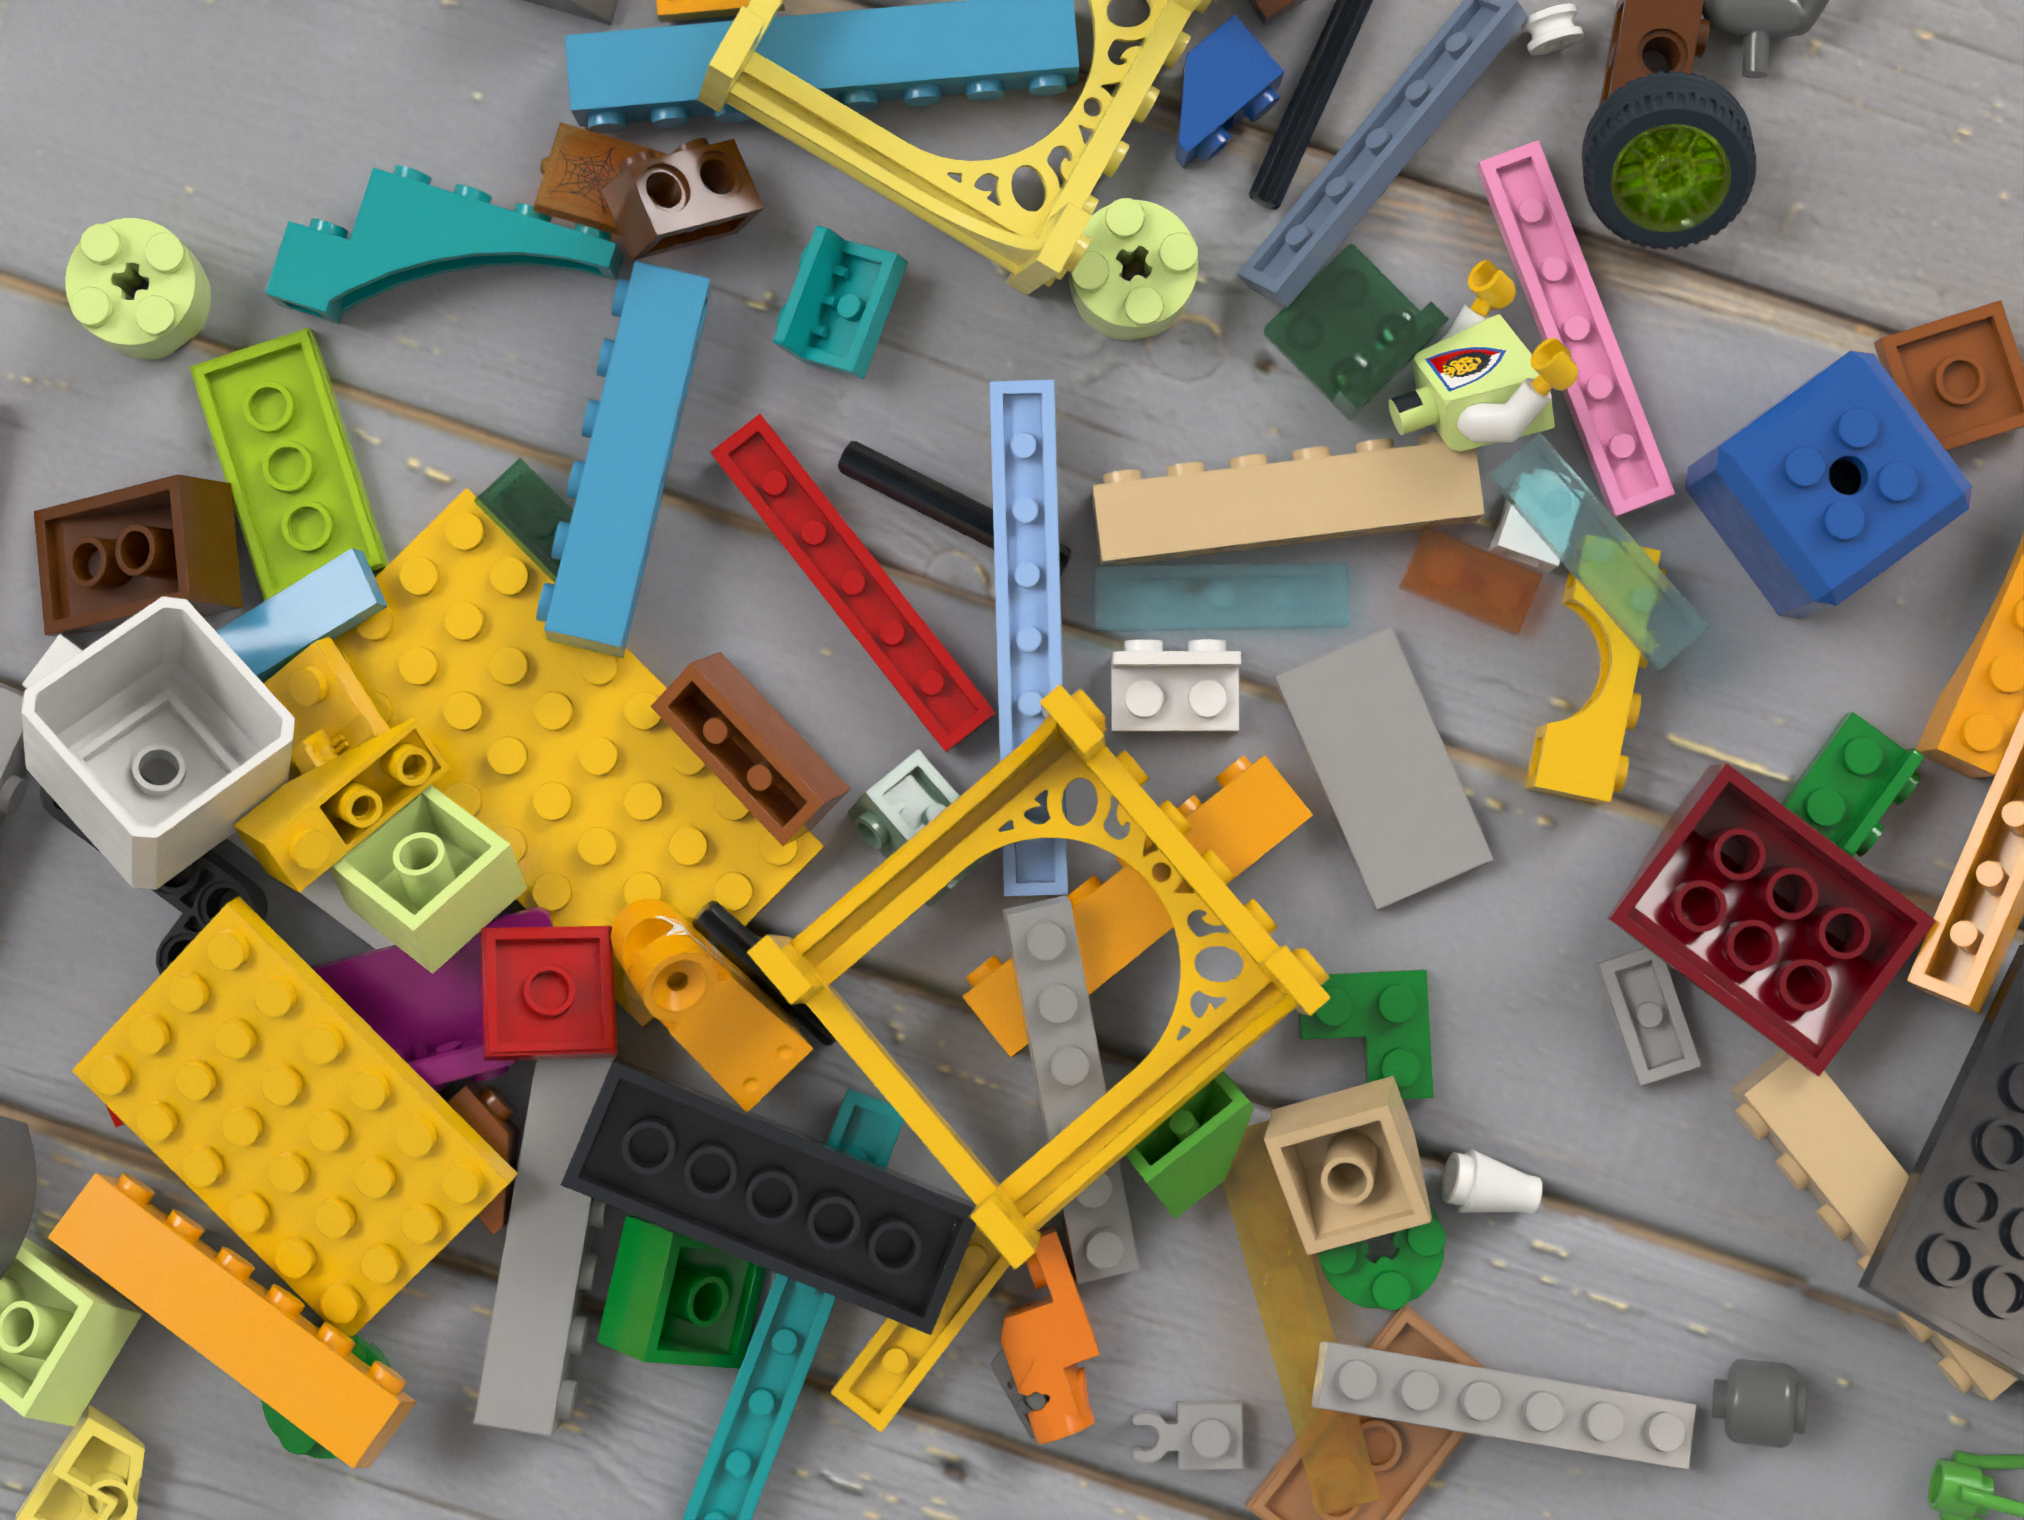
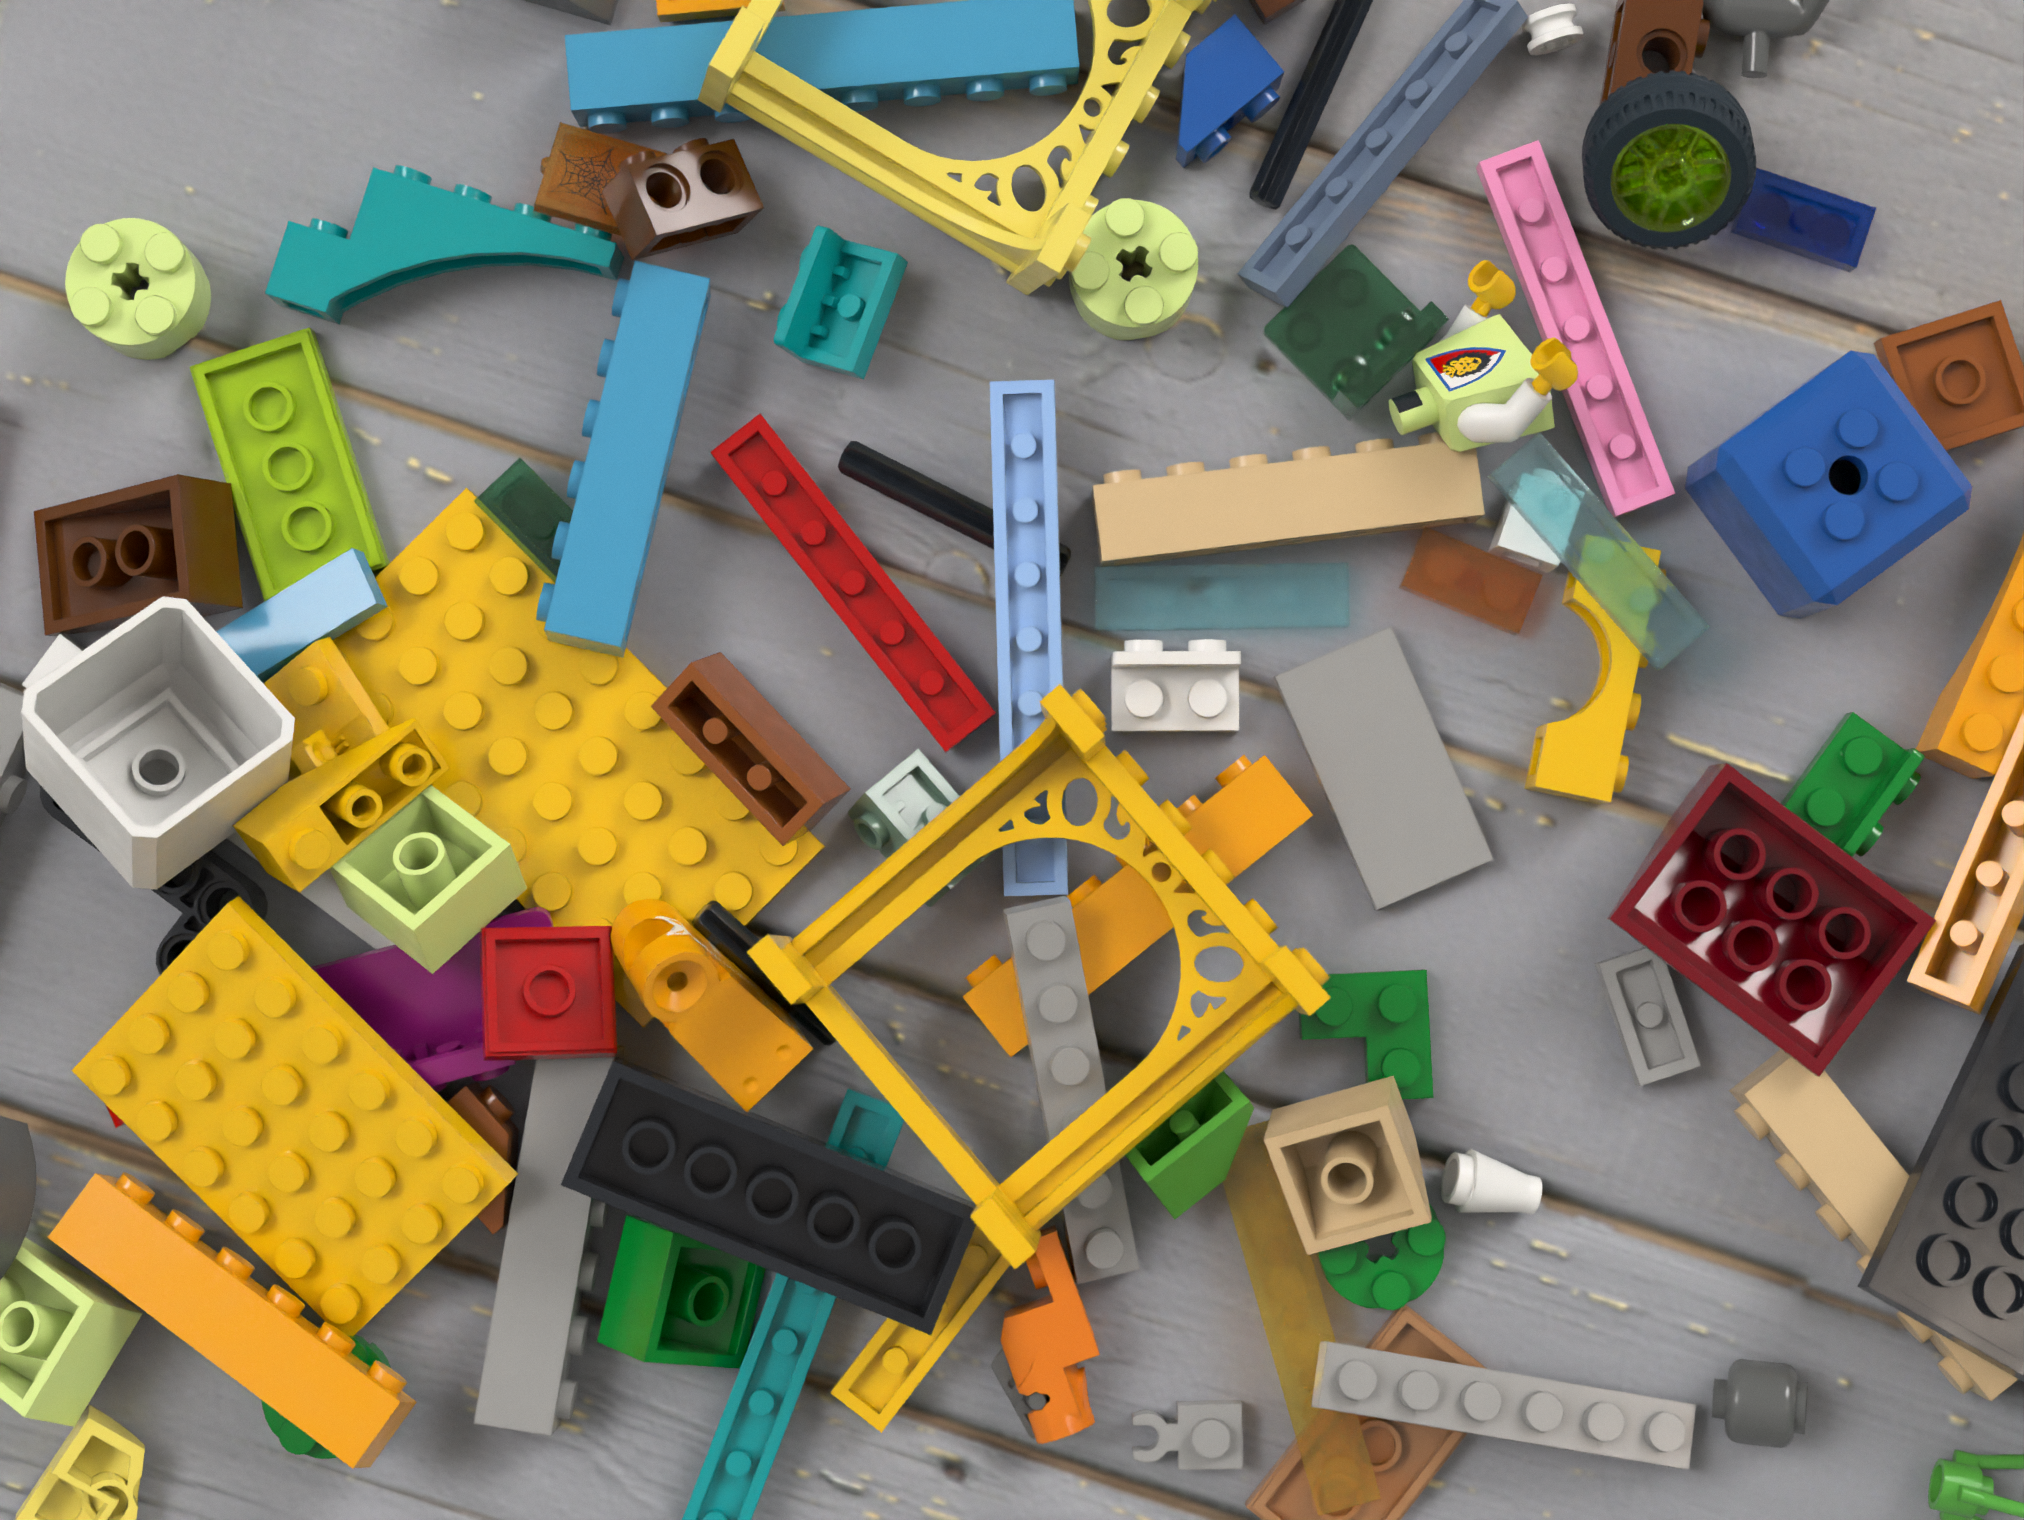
(1805, 220): none -> clear blue plate

